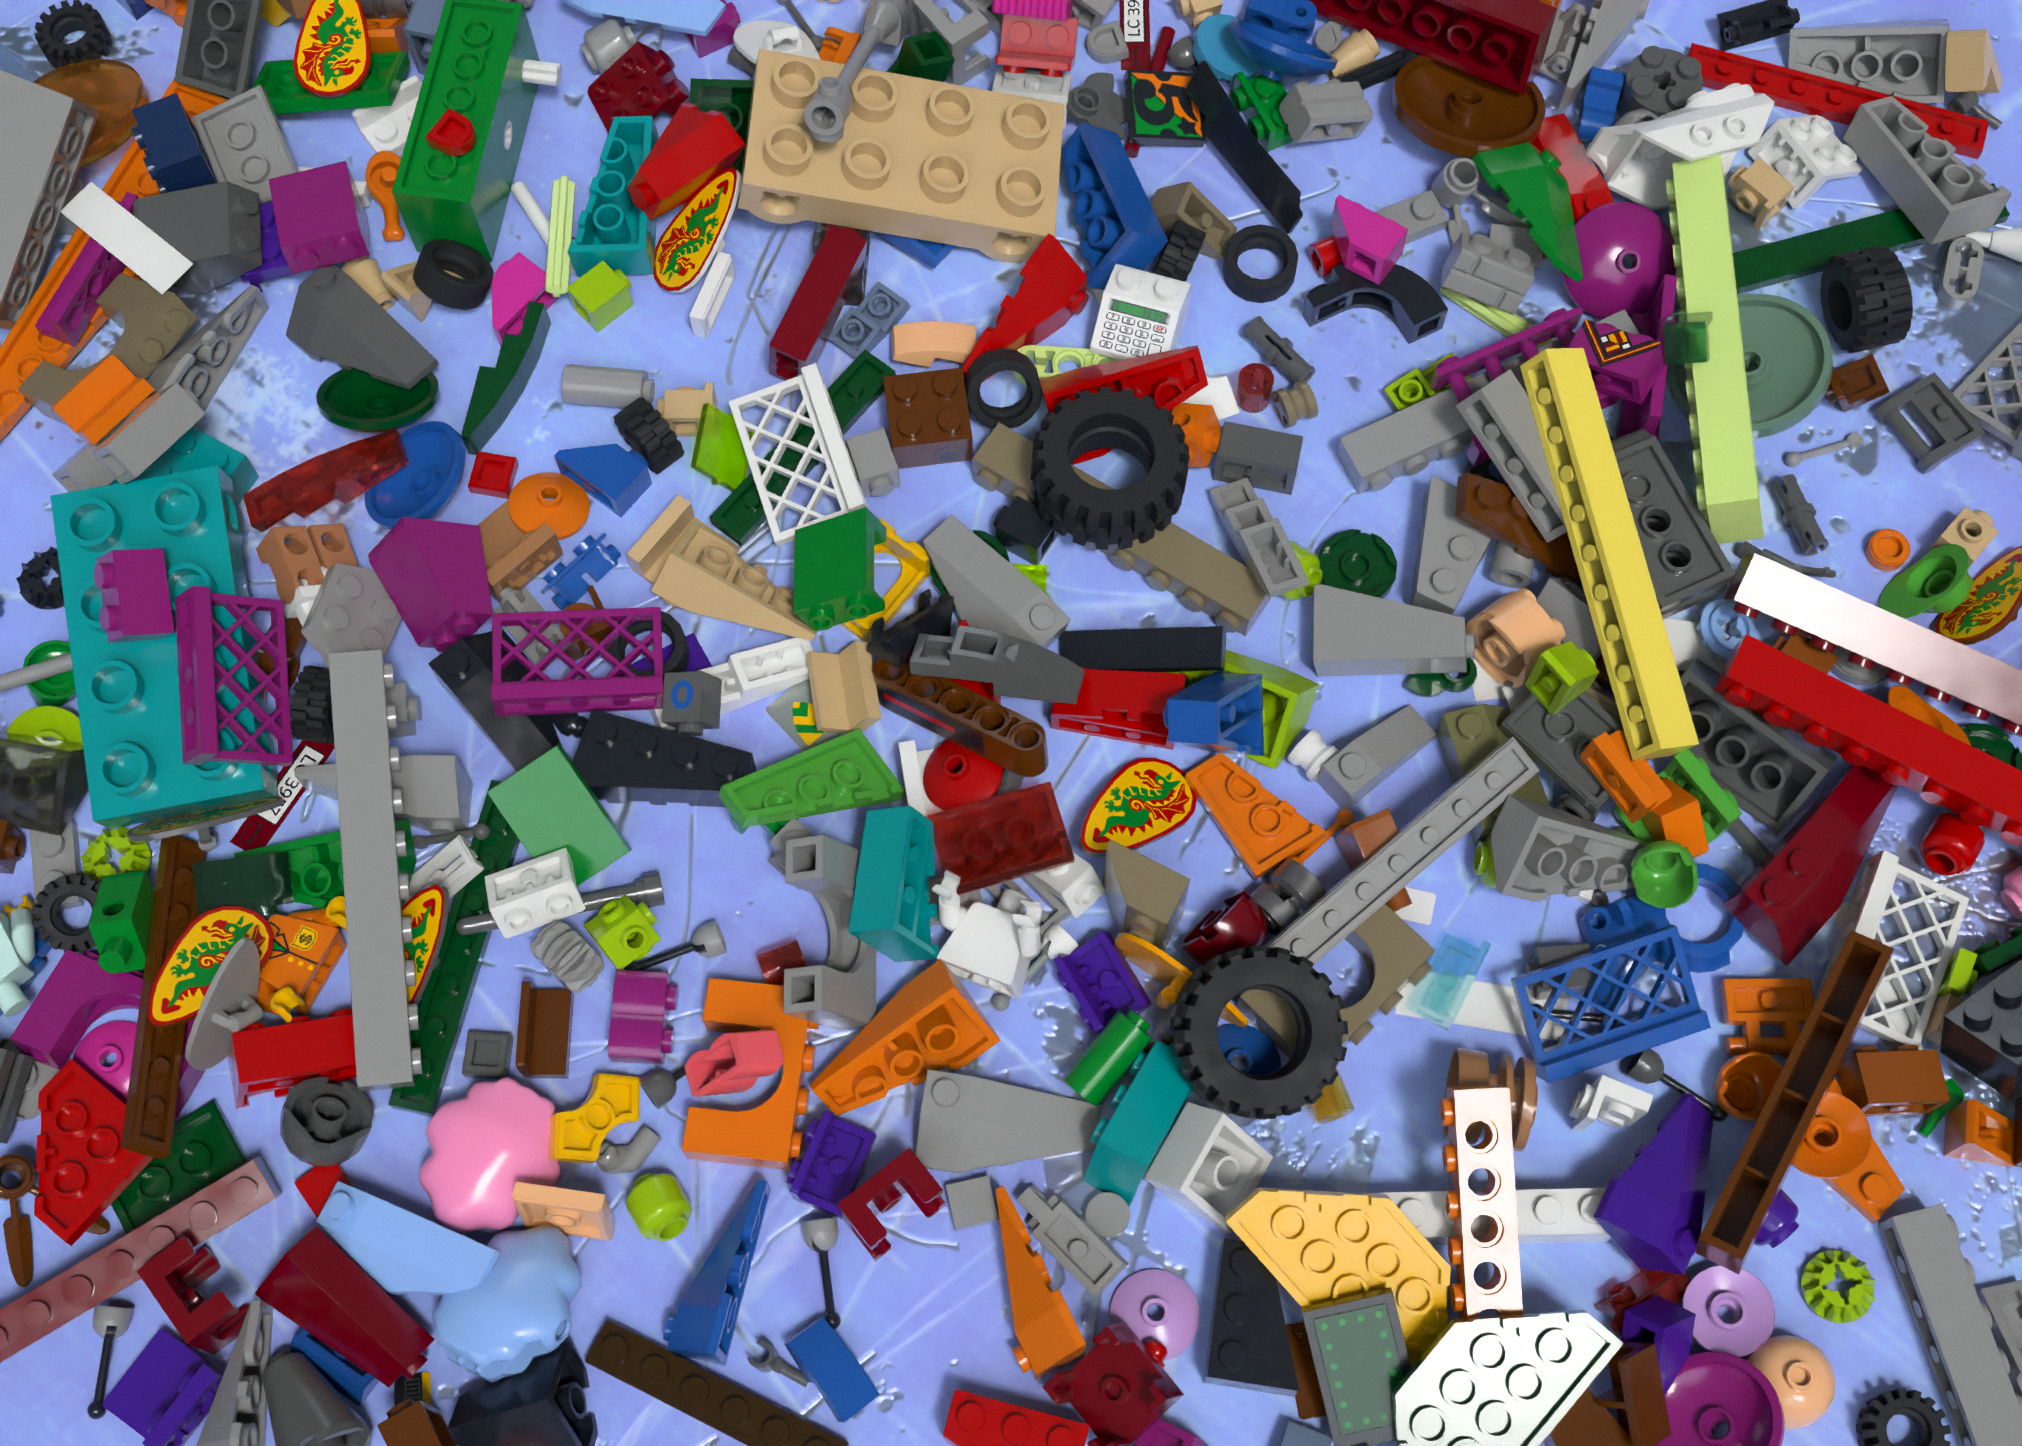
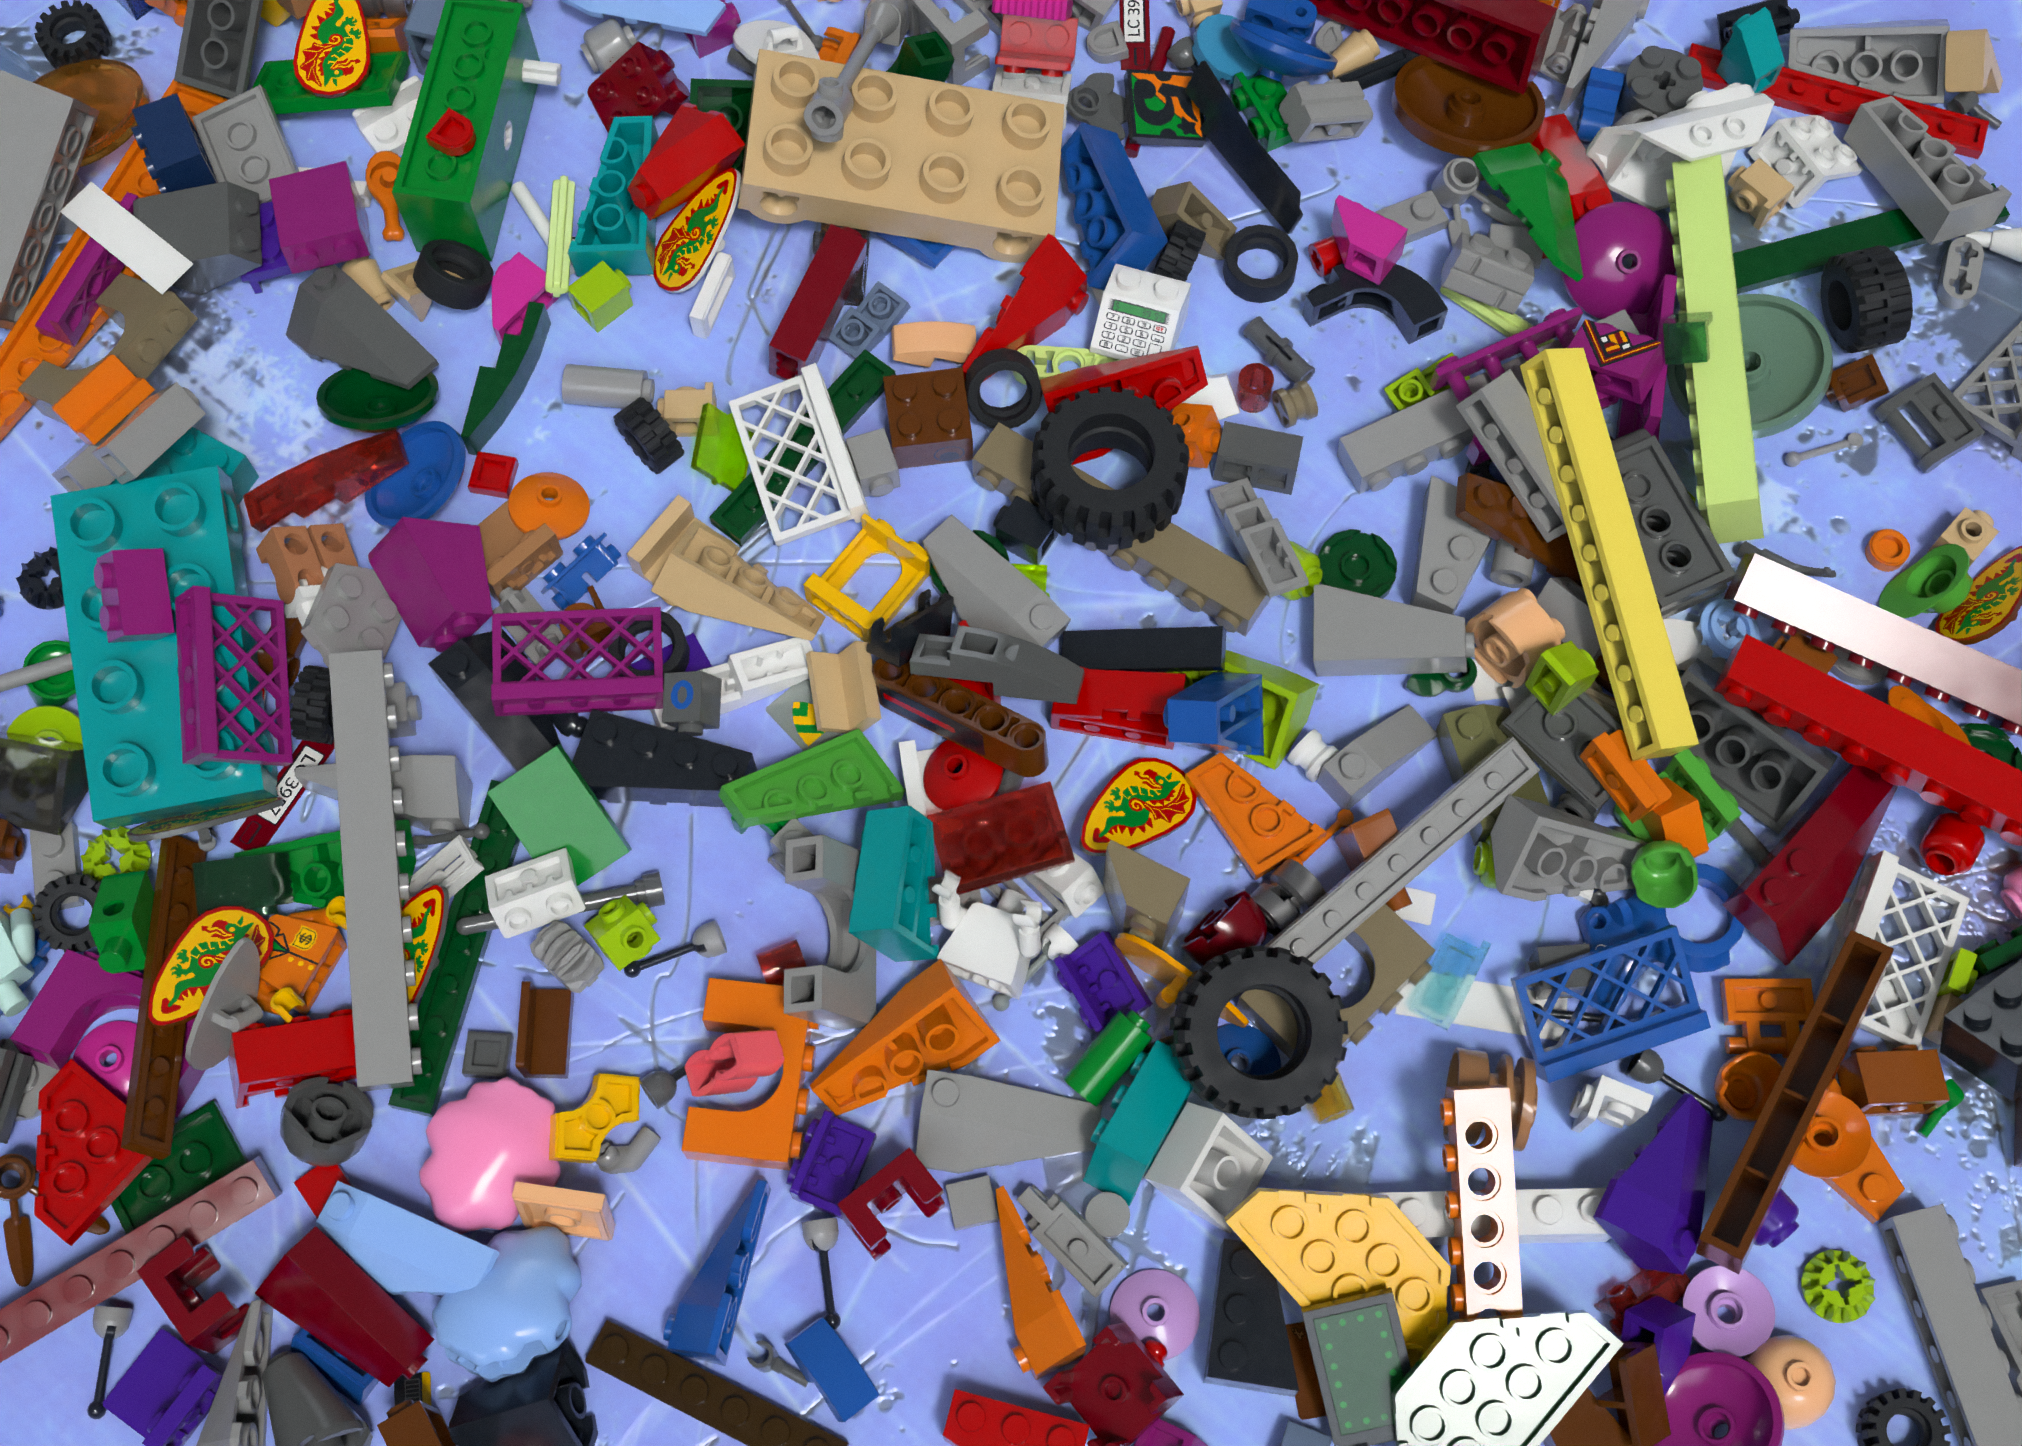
(212, 351): light grey wedge -> none
(607, 474): blue slope -> none
(641, 1017): magenta brick -> none
(659, 1206): lime head -> none
(837, 569): green panel -> none
(1752, 52): none -> teal slope
(1799, 515): dark grey pin -> none
(1979, 1134): orange slope -> none

